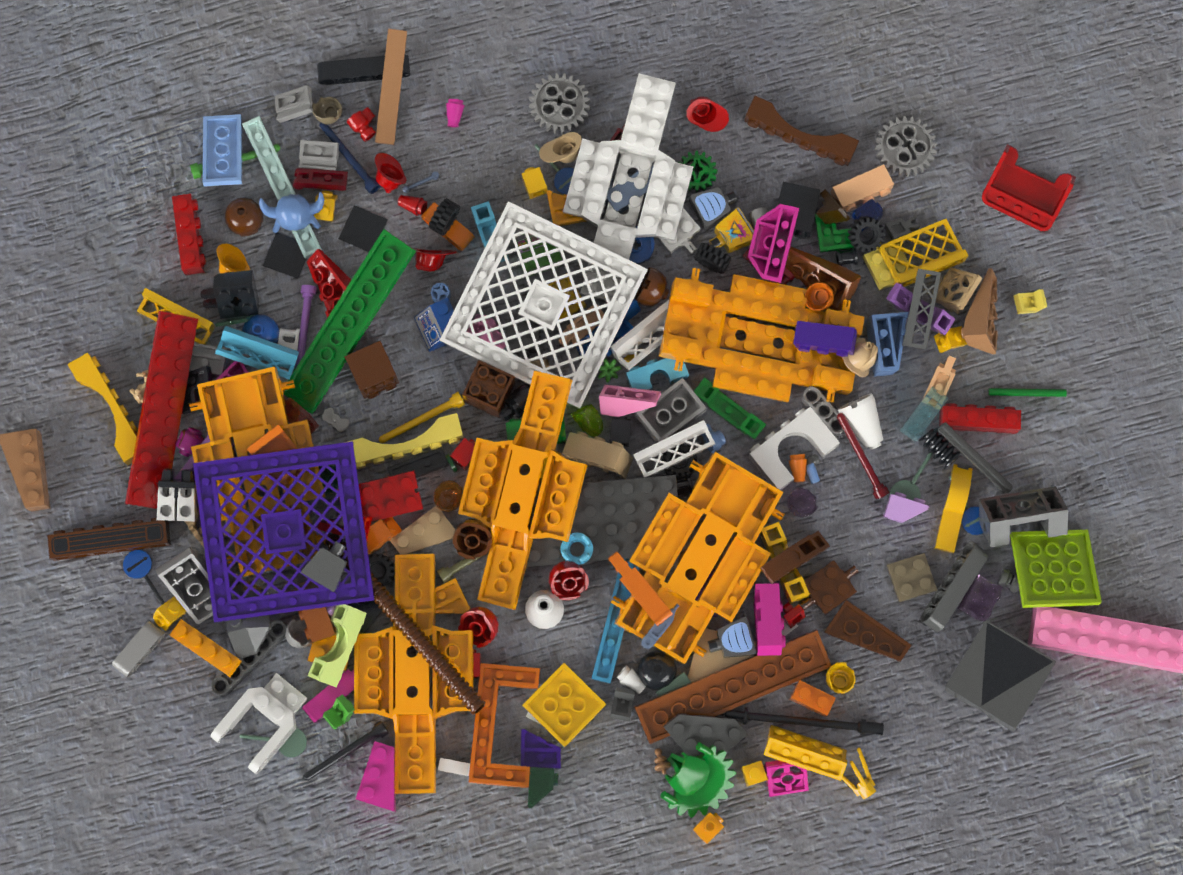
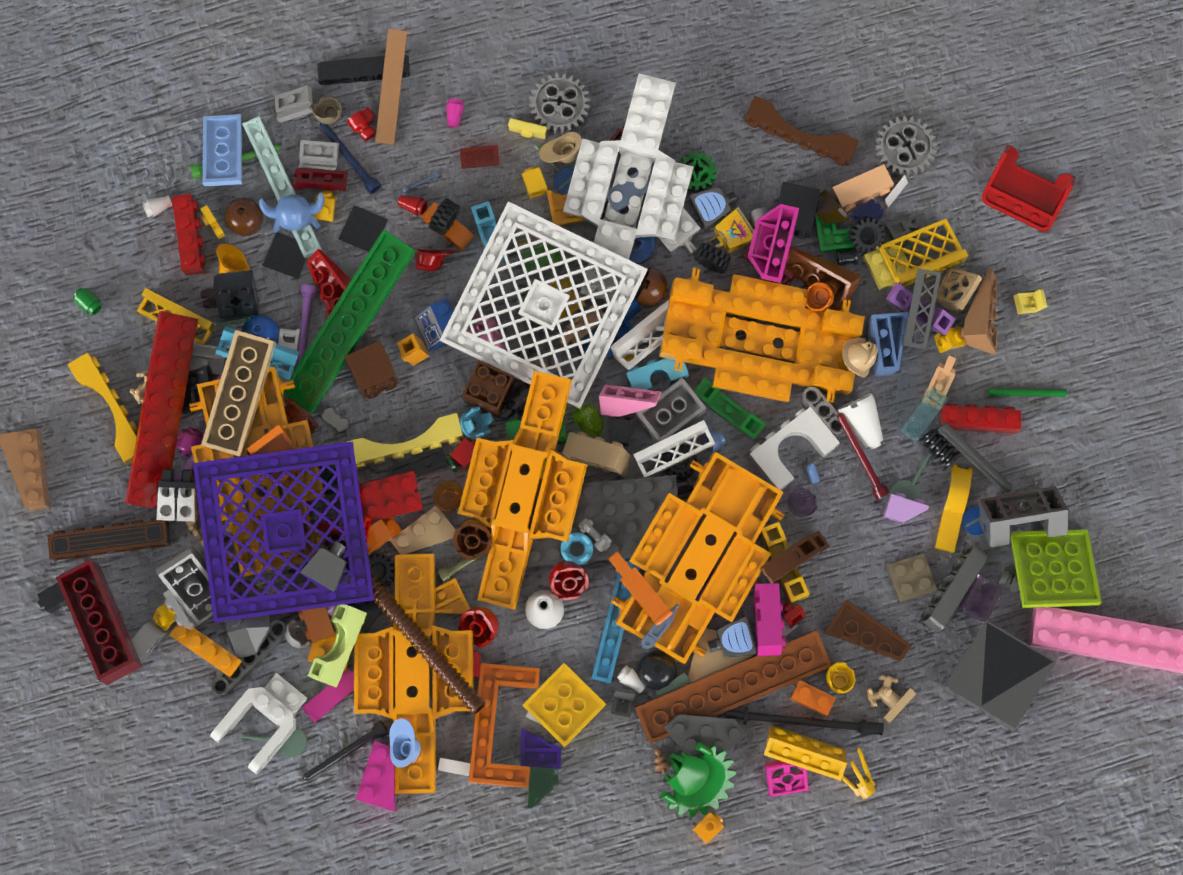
(51, 599): none -> black brick
(87, 301): none -> green brick
(99, 622): none -> dark red brick
(138, 565): blue piece -> none
(156, 205): none -> white cone
(182, 616): none -> light grey plate
(208, 218): none -> yellow plate
(238, 393): none -> tan brick
(340, 712): bright green bracket -> none
(389, 172): red piece -> none
(403, 744): none -> light blue piece
(412, 349): none -> light orange brick
(441, 289): medium blue wheel -> none
(454, 401): yellow piece -> none
(479, 156): none -> clear red plate
(482, 421): none -> medium azure piece
(527, 129): none -> light yellow plate
(602, 542): none -> light grey bar
(609, 370): bright green plant -> none
(707, 114): red piece -> none
(754, 773): yellow brick -> none
(798, 467): orange cone -> none
(825, 338): dark purple brick -> none
(829, 587): reddish brown plate -> none
(889, 697): none -> tan piece
(896, 191): none -> white sticker

